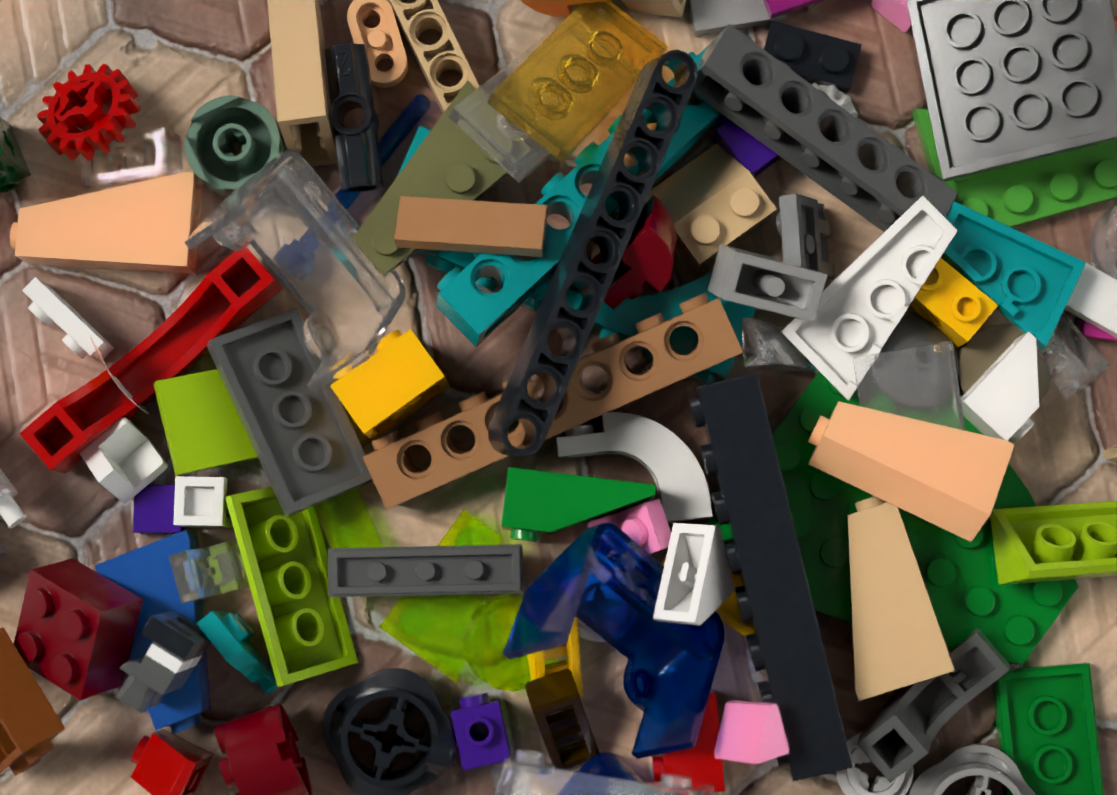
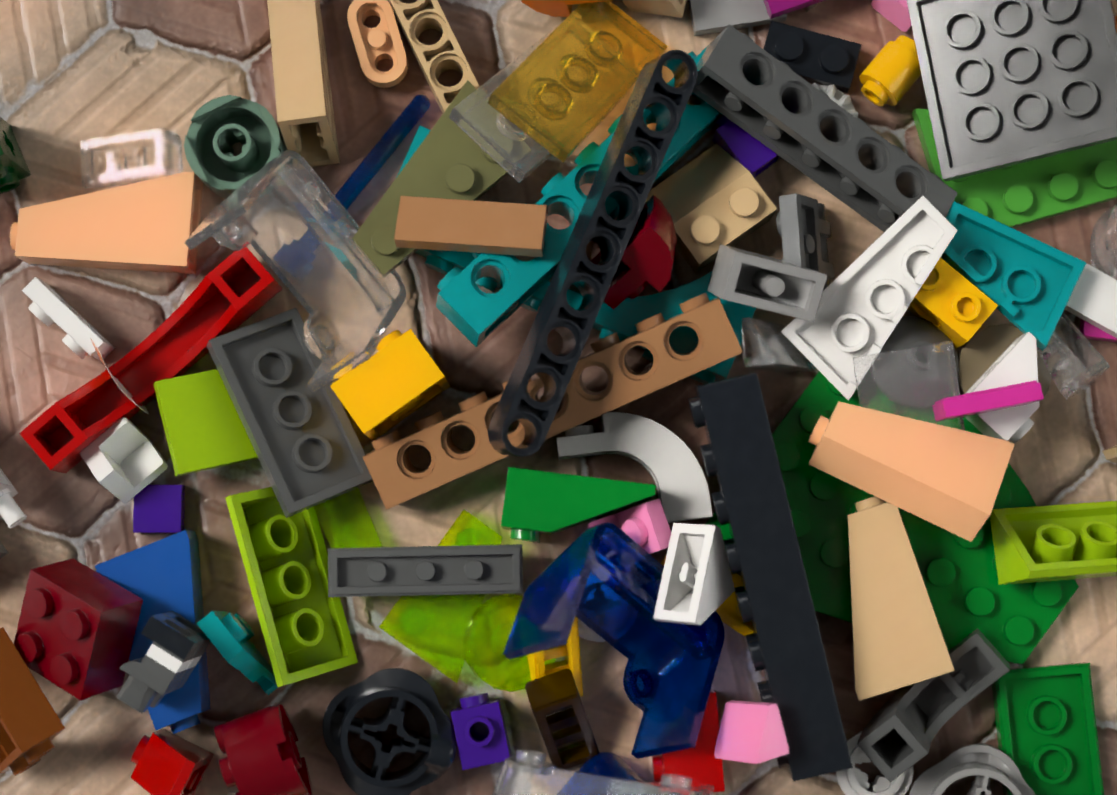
(88, 112): red gear -> none
(201, 502): white panel -> none
(209, 571): clear slope -> none
(351, 89): black piece -> none
(891, 72): none -> yellow brick
(987, 400): none -> dark pink tile

